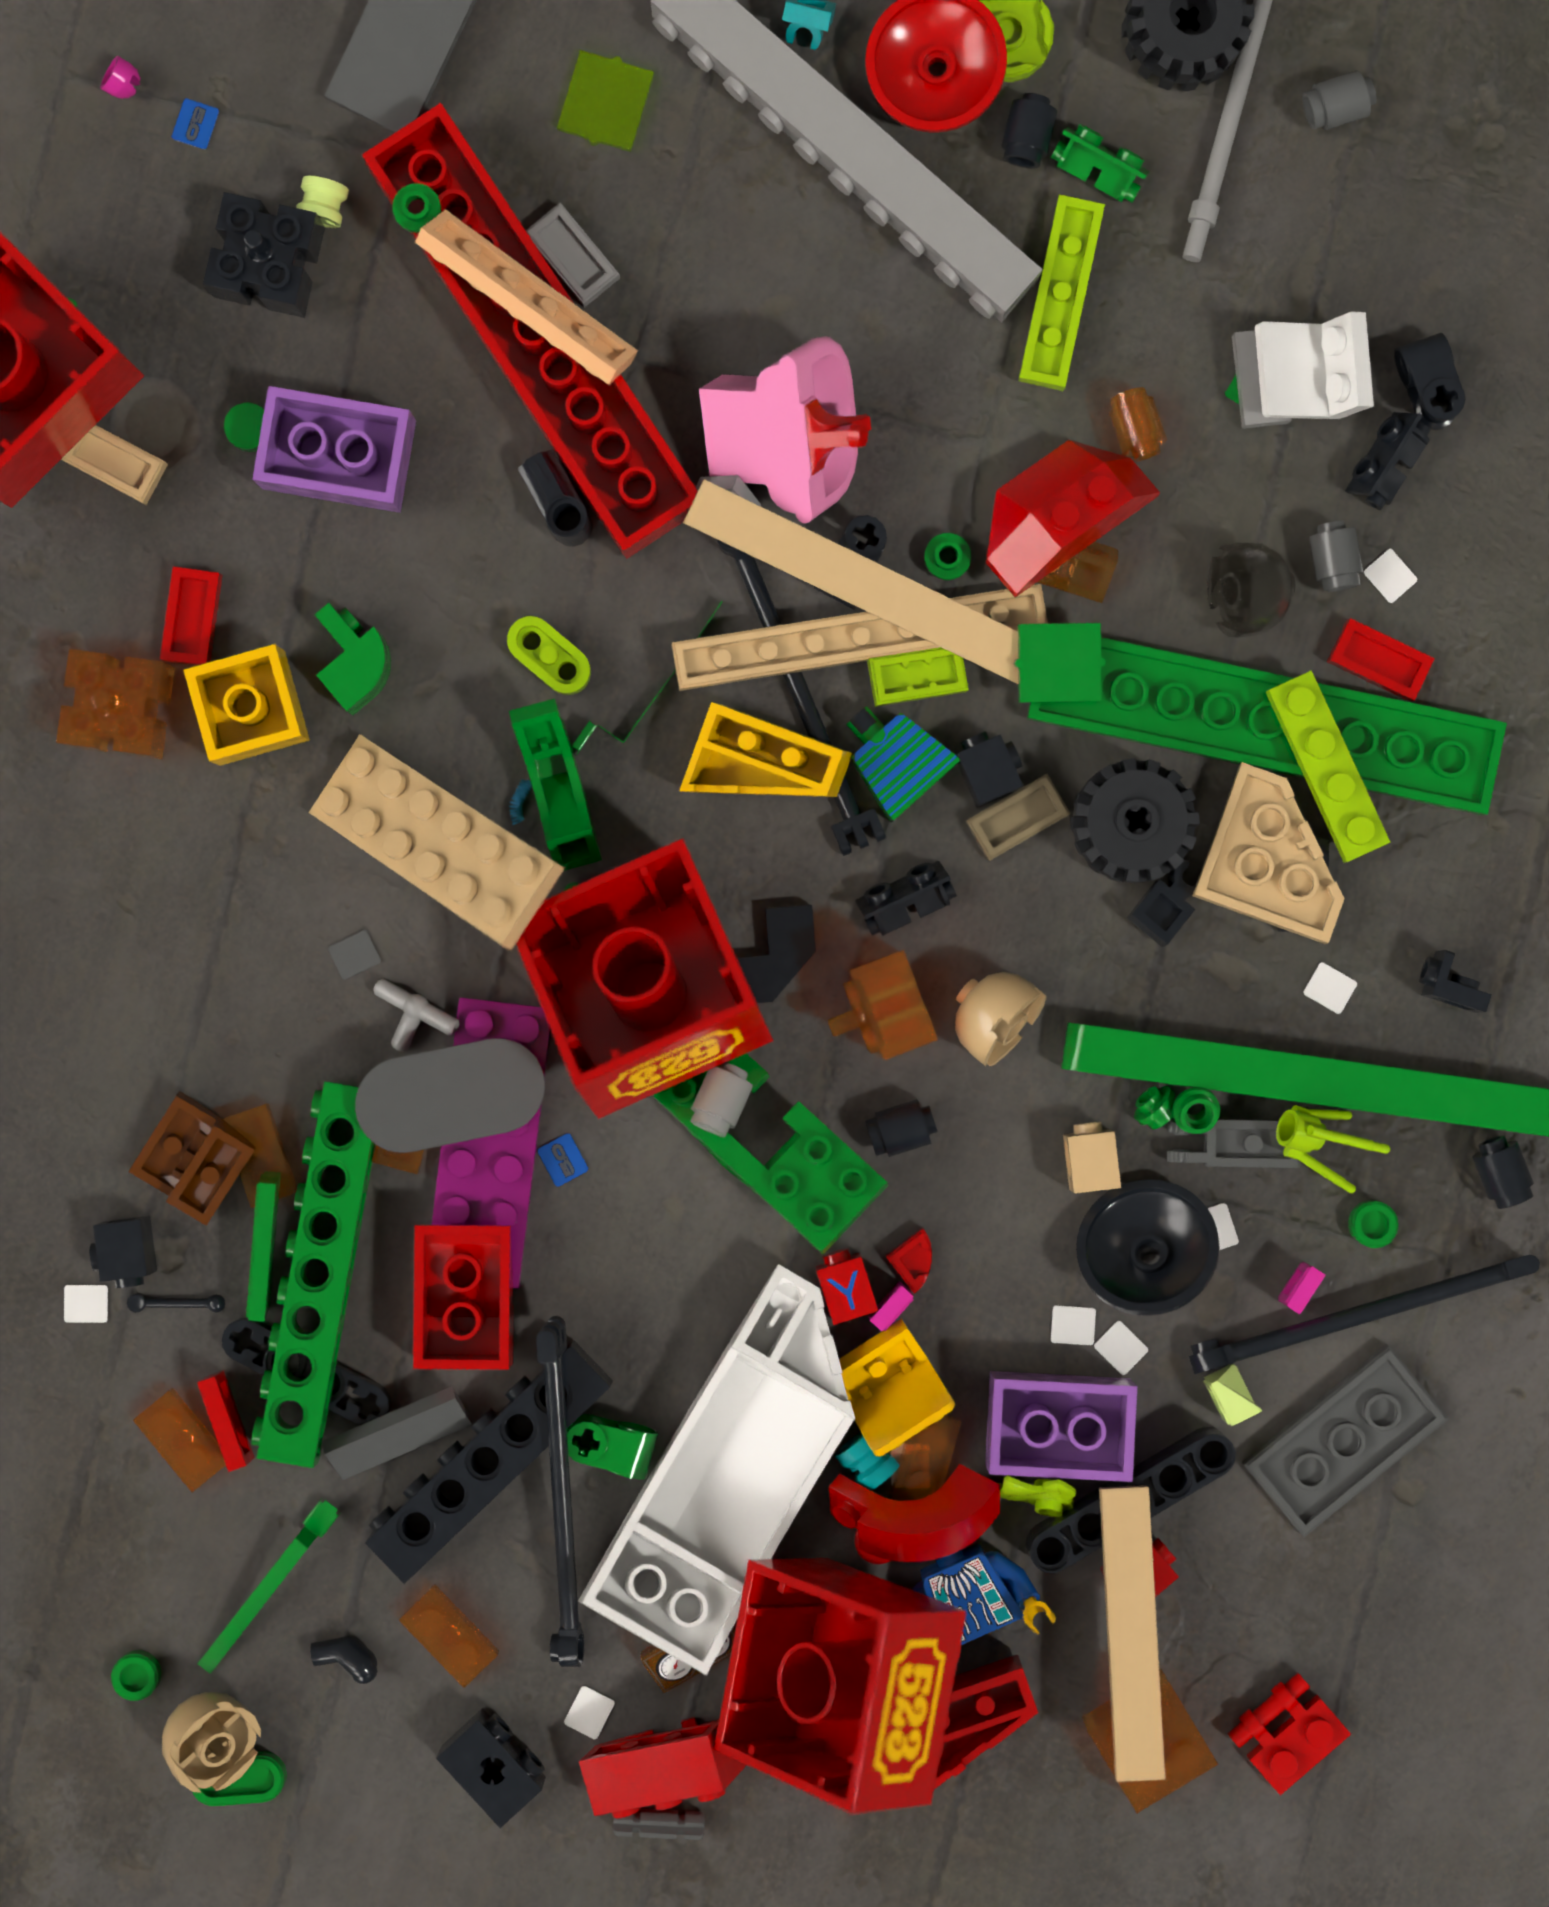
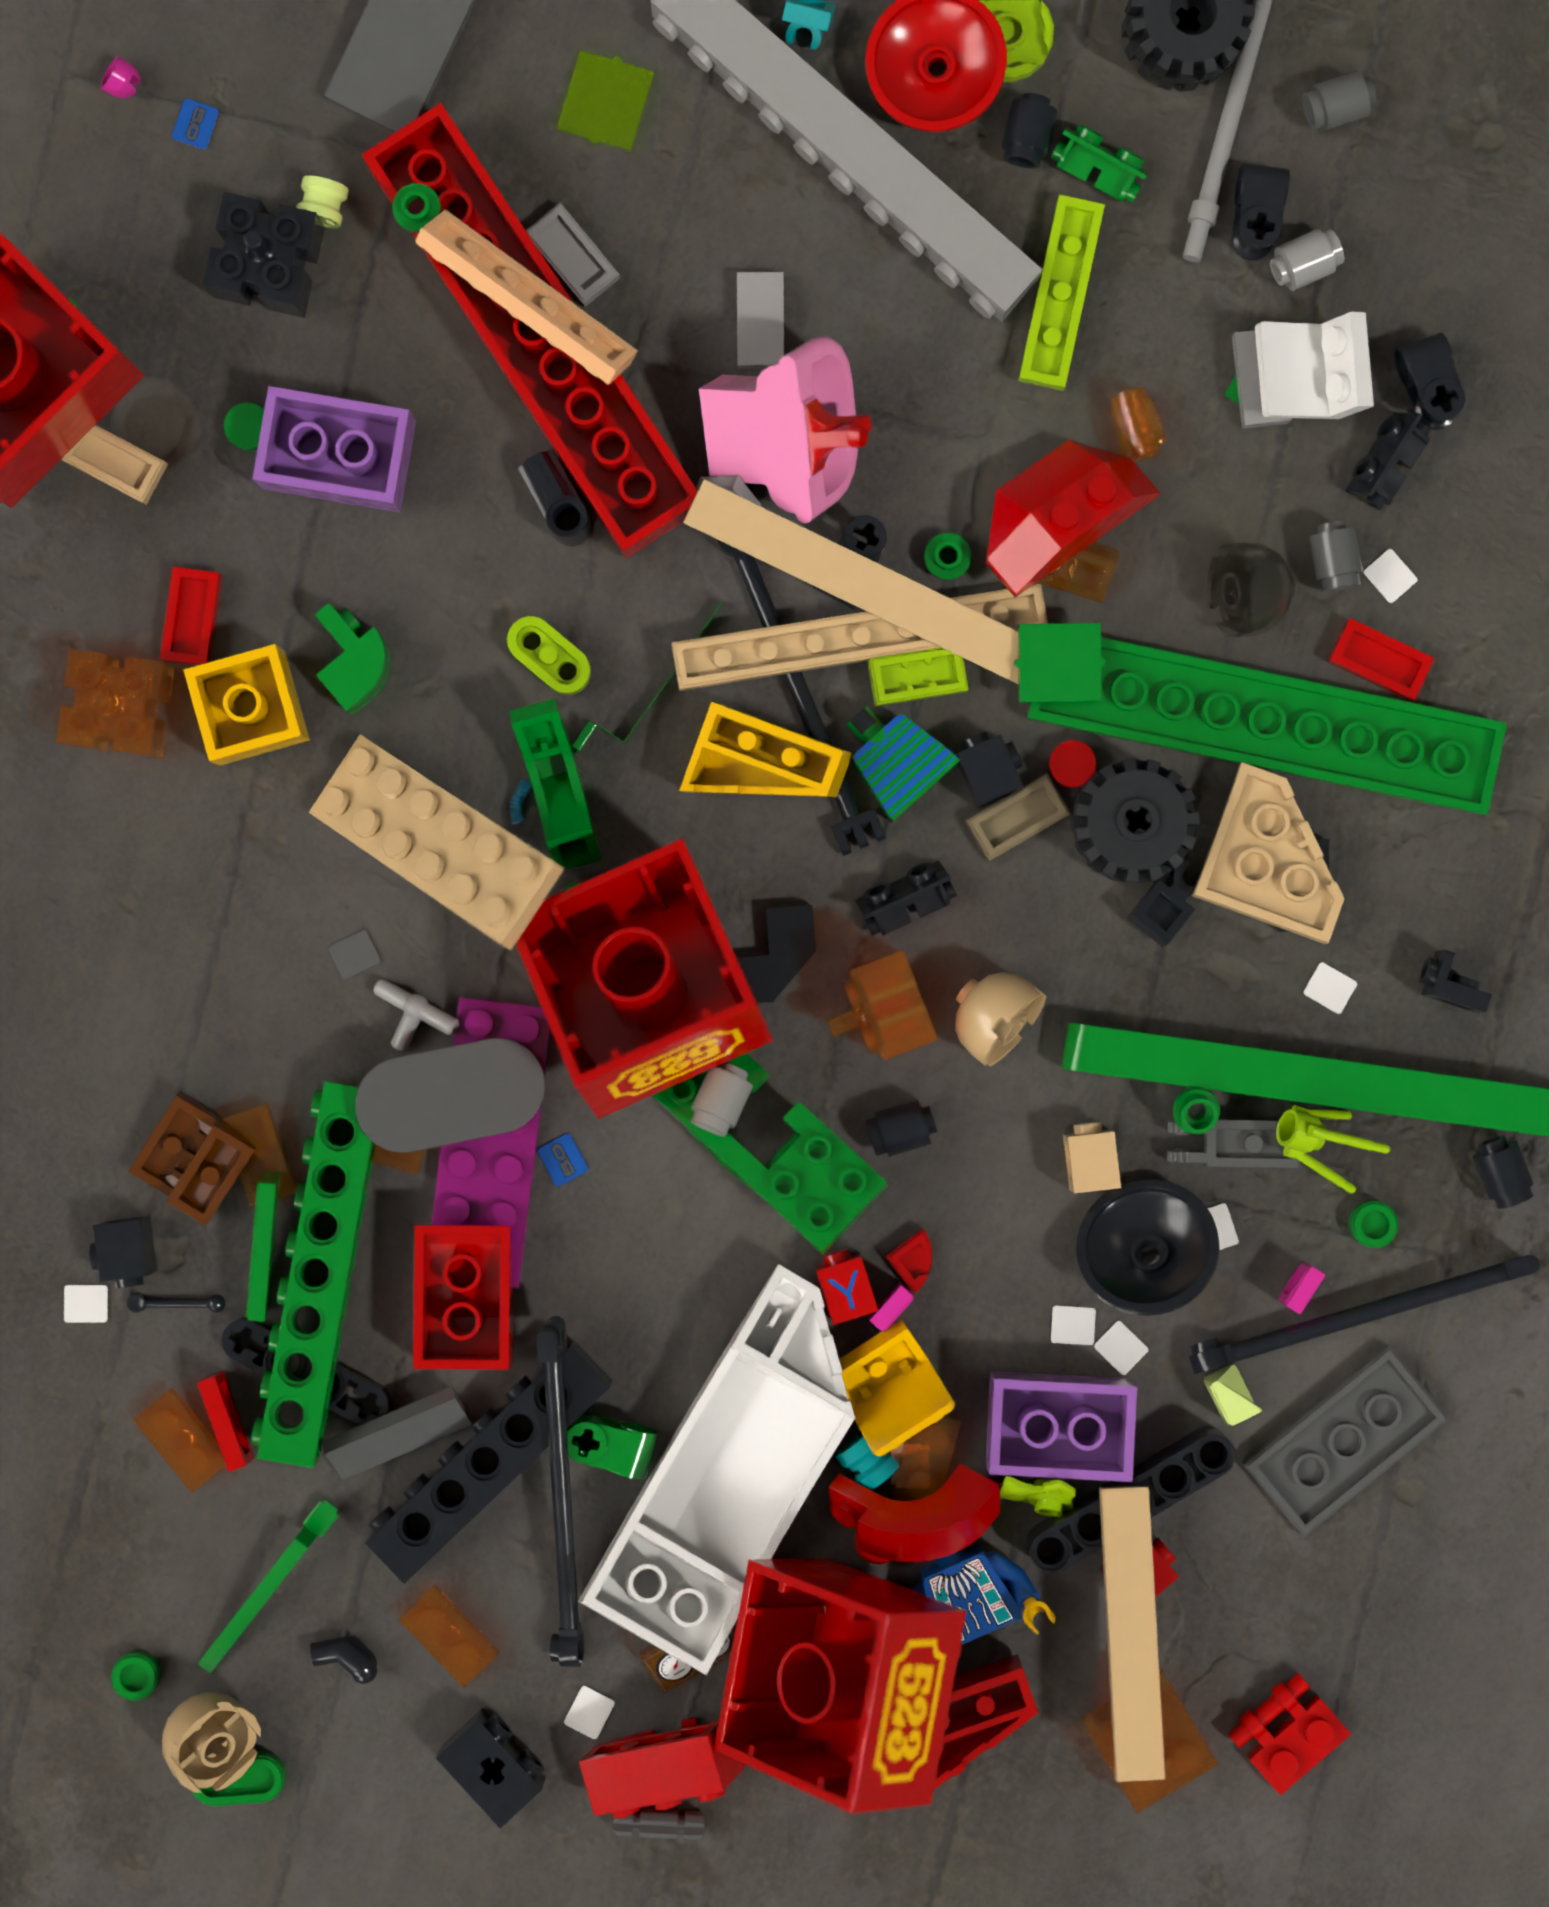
(760, 319): none -> light grey tile
(1072, 764): none -> red tile
(1155, 1107): green plate -> none
(1259, 204): none -> black piece
(1307, 258): none -> light grey brick
(1327, 767): lime plate -> none

